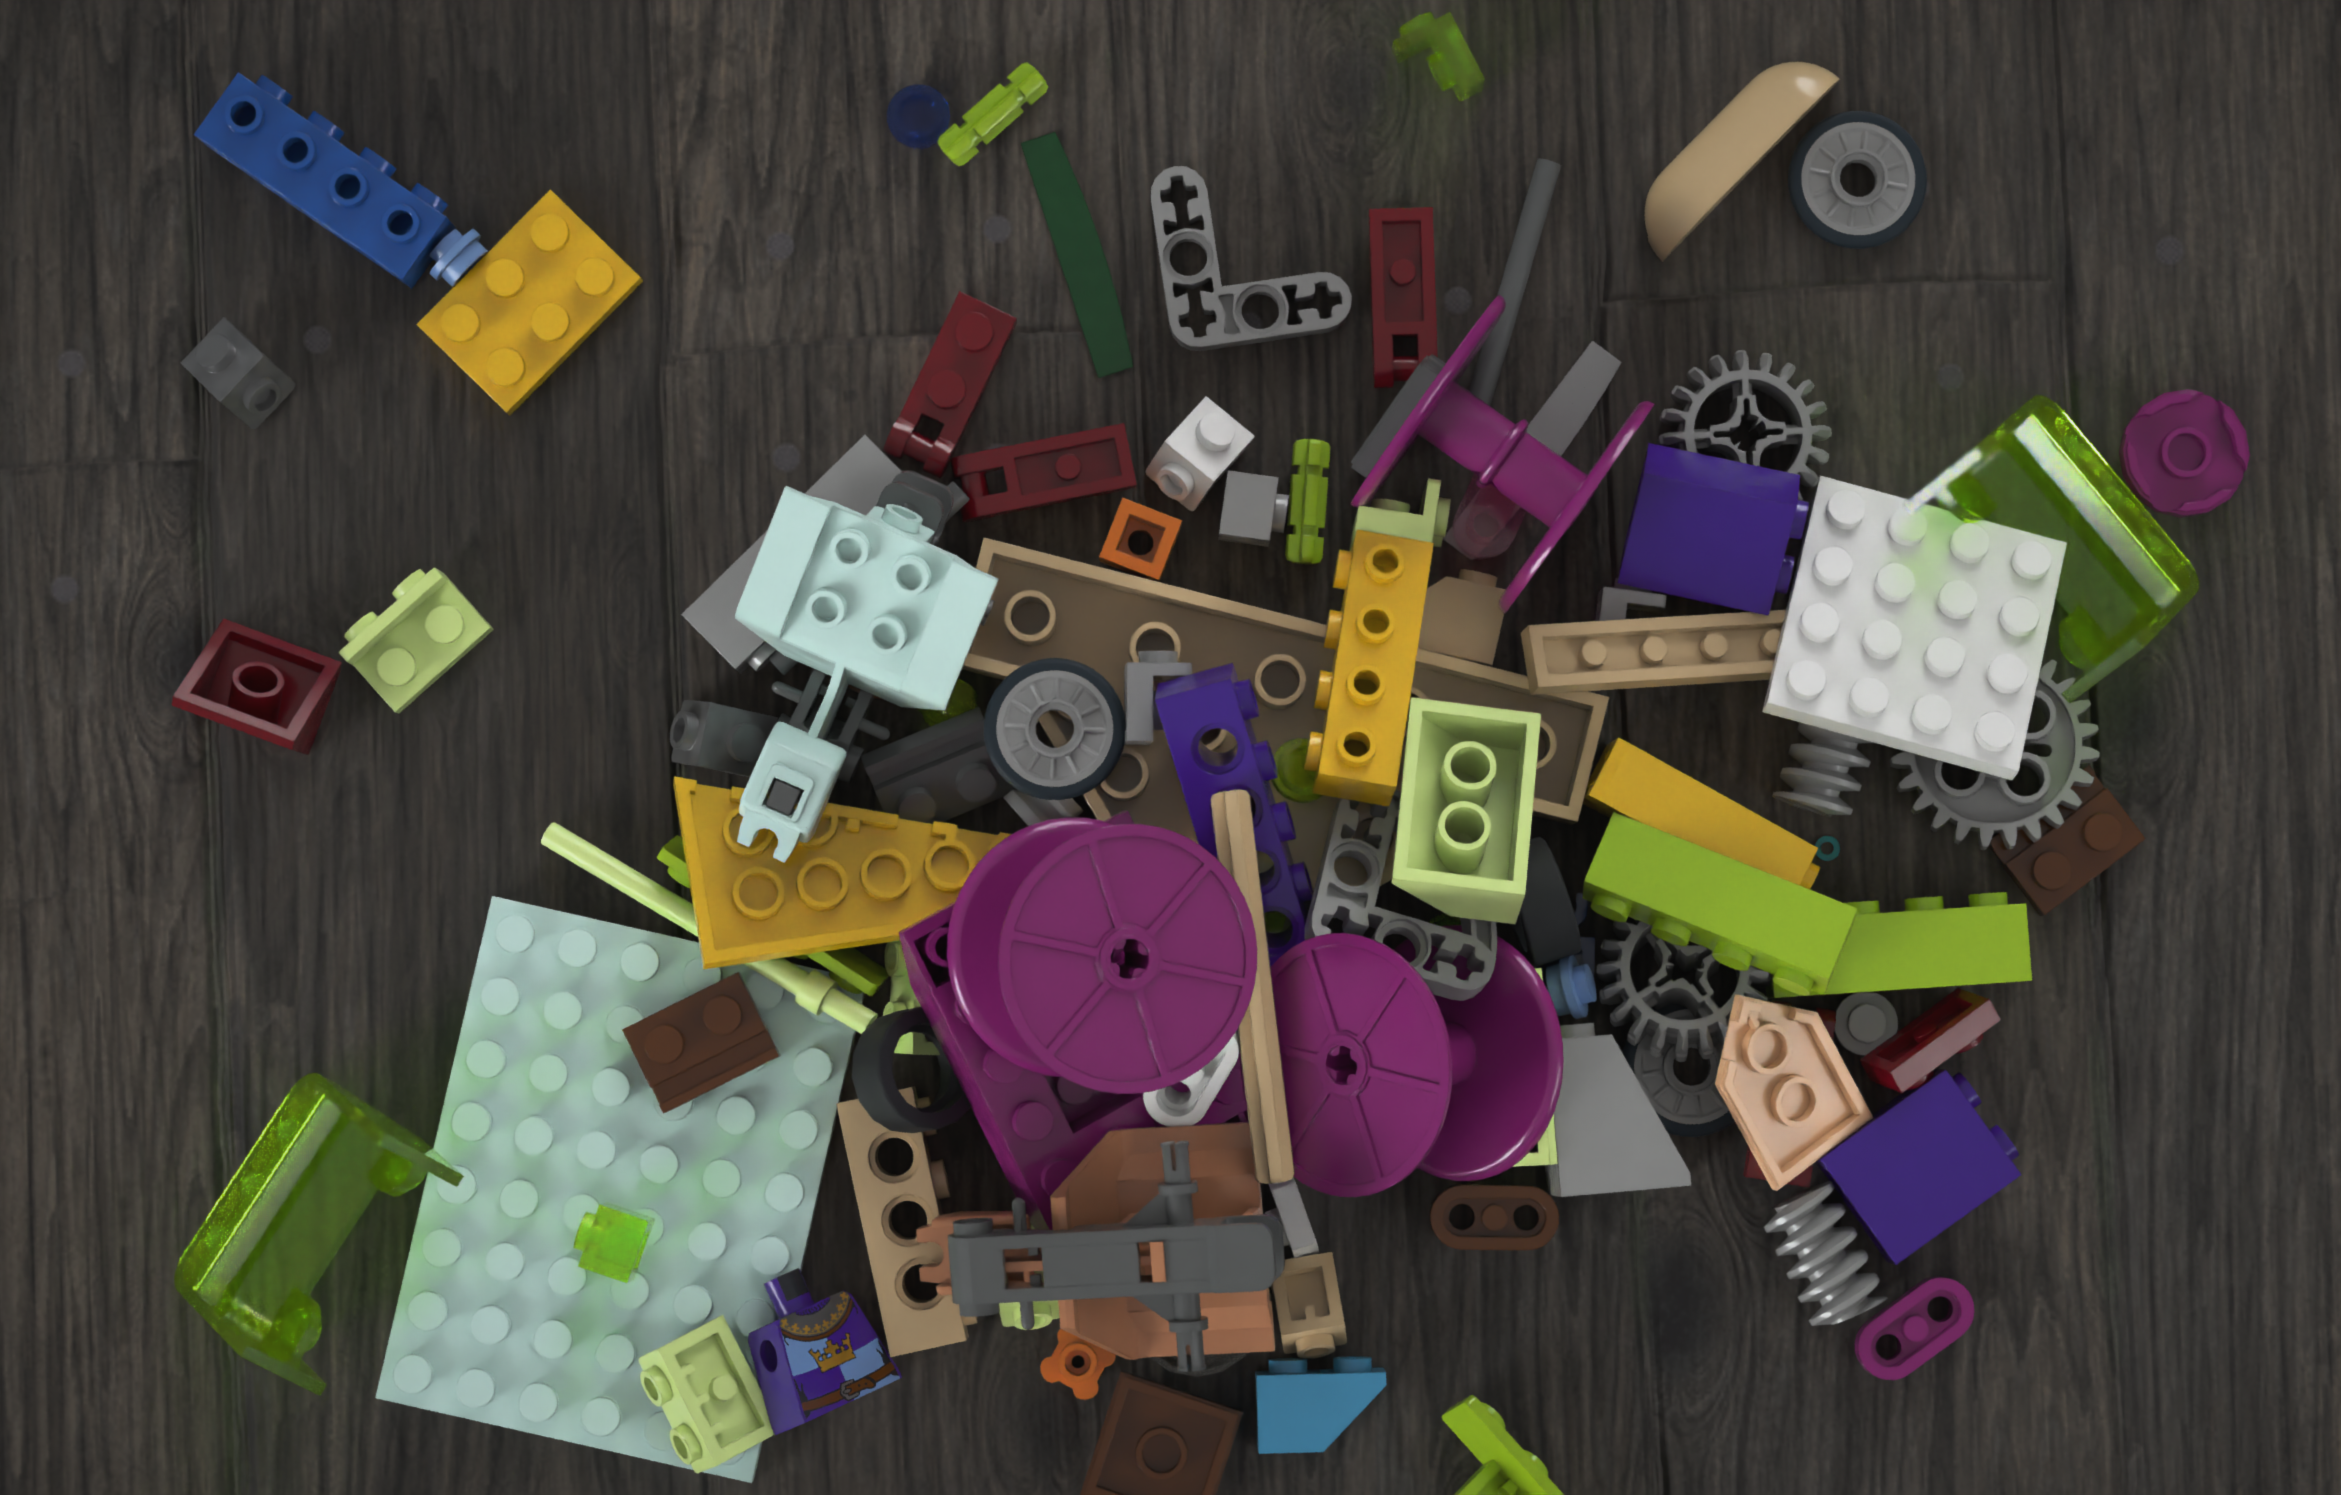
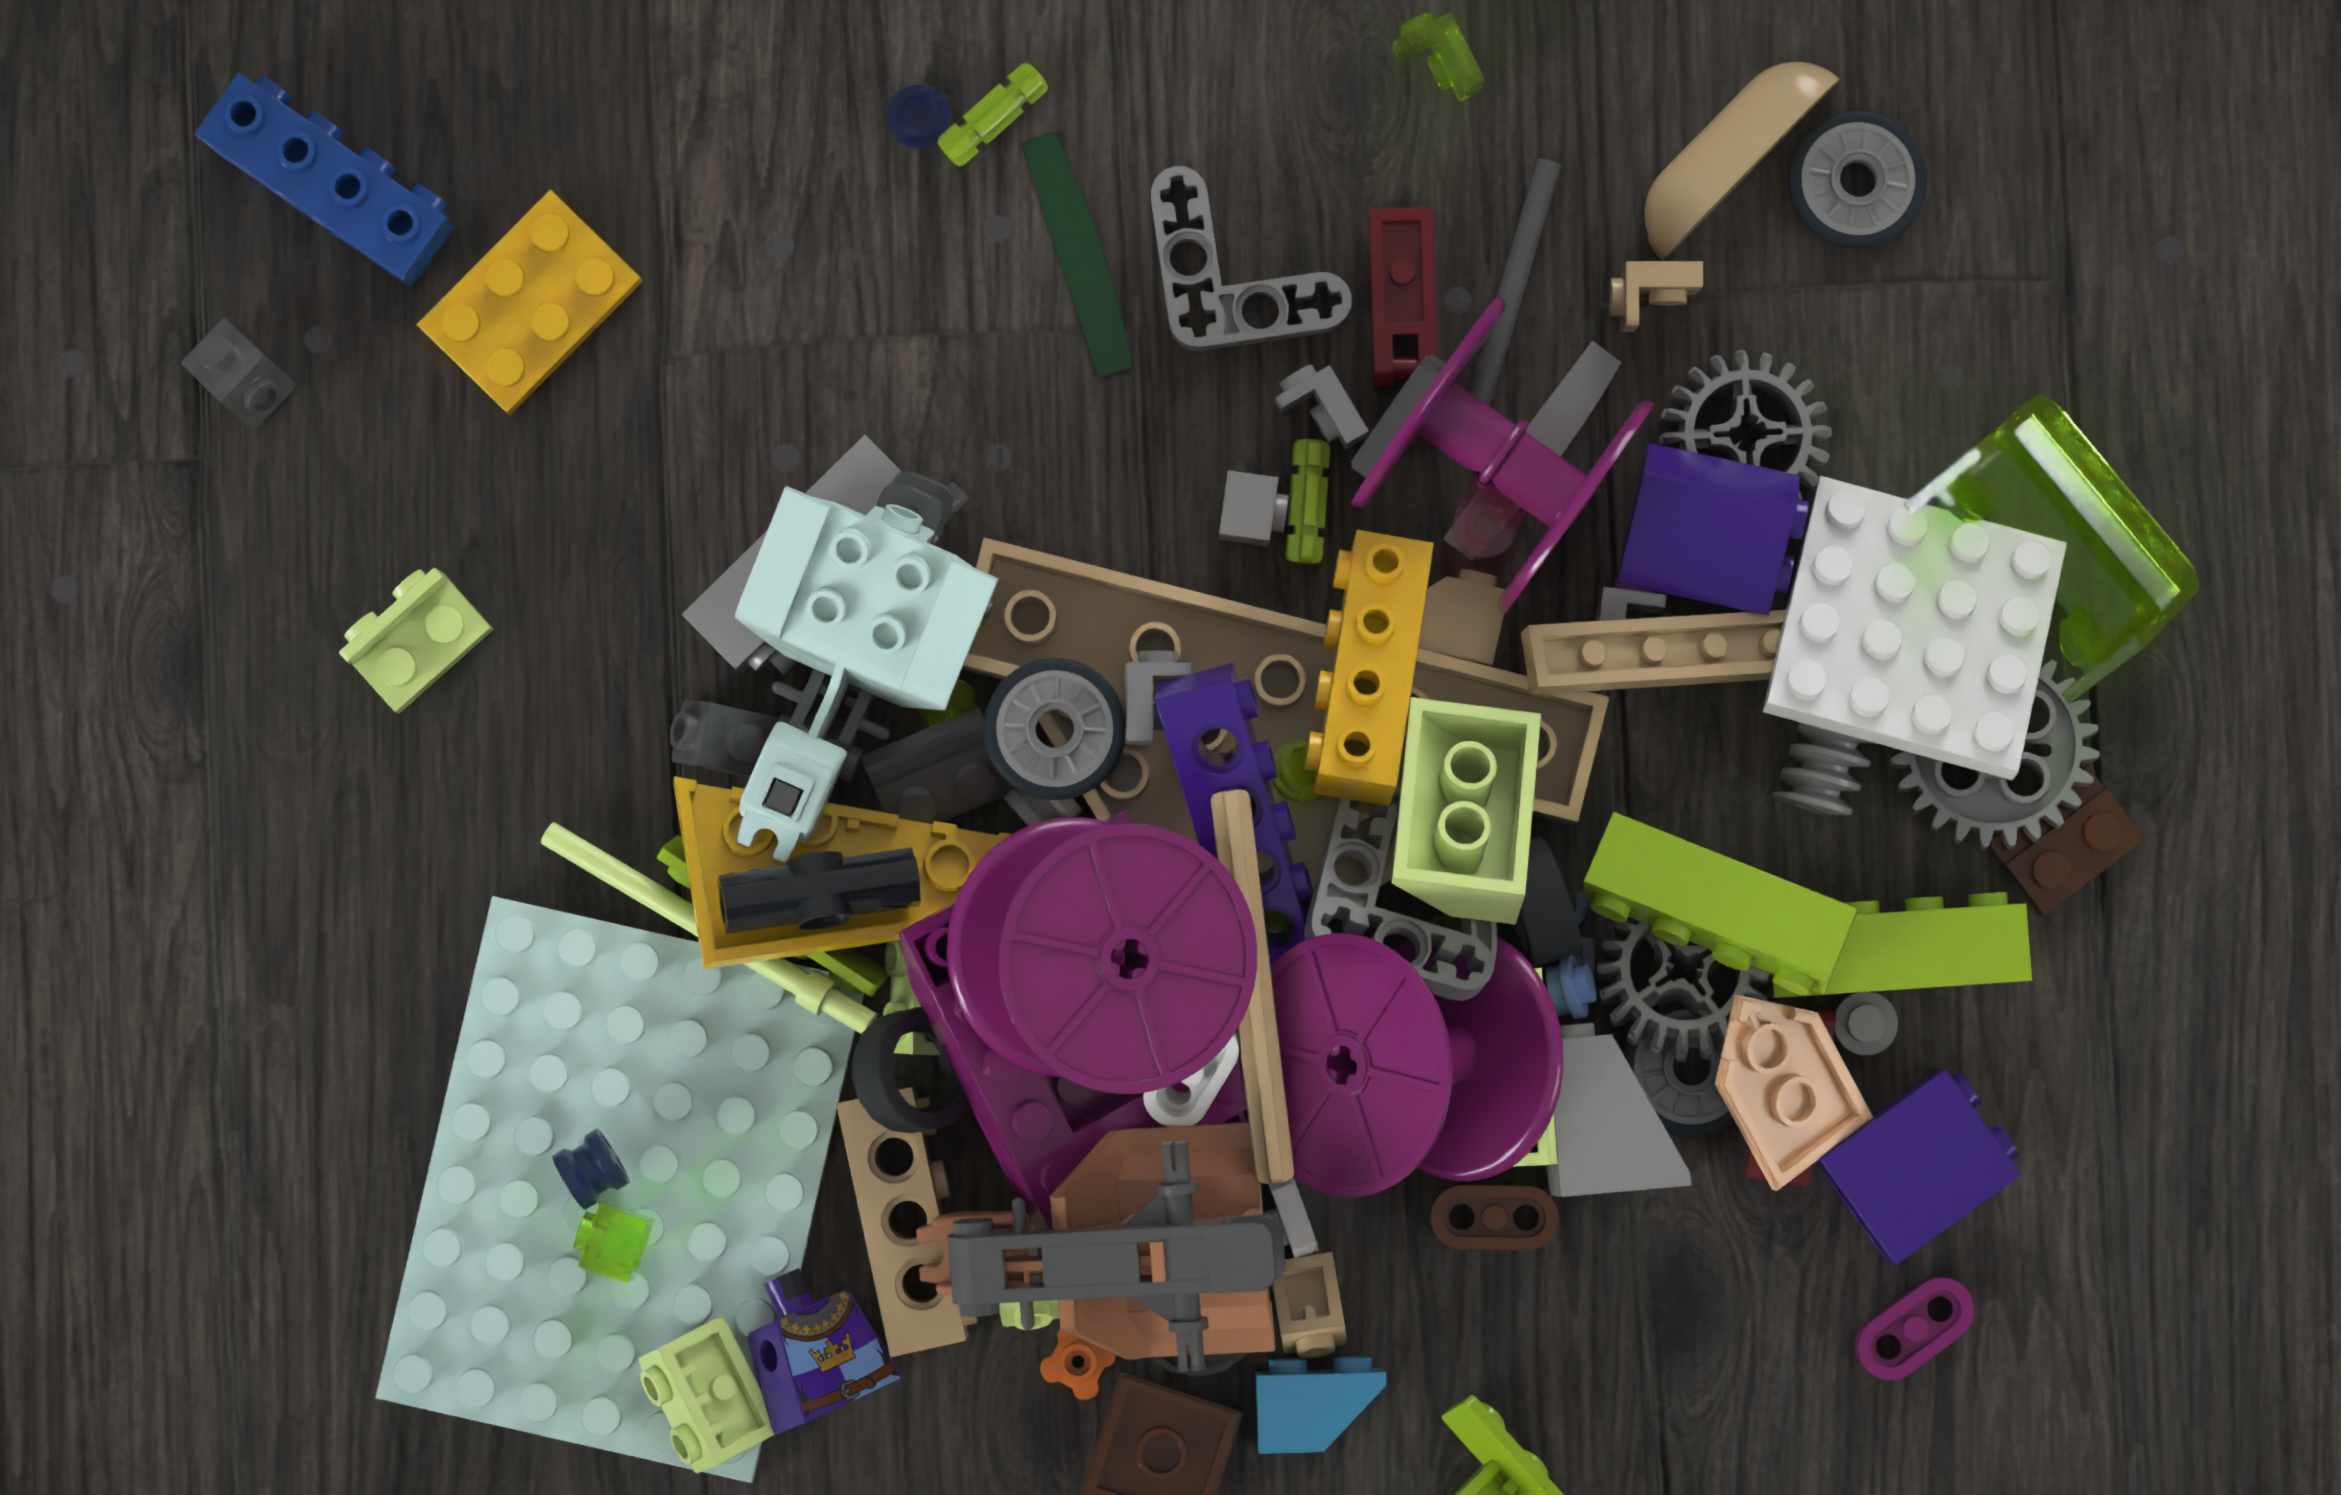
(260, 686): dark red slope -> none
(290, 1216): clear neon green windscreen -> none
(456, 256): medium blue plate -> none
(590, 1169): none -> dark blue wheel
(701, 1042): reddish brown plate -> none
(819, 890): none -> black piece
(951, 382): dark red plate -> none
(1046, 471): dark red plate -> none
(1137, 518): orange plate -> none
(1198, 454): white bracket -> none
(1335, 411): none -> light grey bracket
(1394, 519): yellowish green bracket -> none
(1663, 281): none -> tan bracket
(1673, 802): yellow slope -> none
(1824, 1256): light grey piece -> none
(1836, 848): teal piece -> none
(1929, 1040): dark red plate -> none
(2184, 453): magenta tile -> none

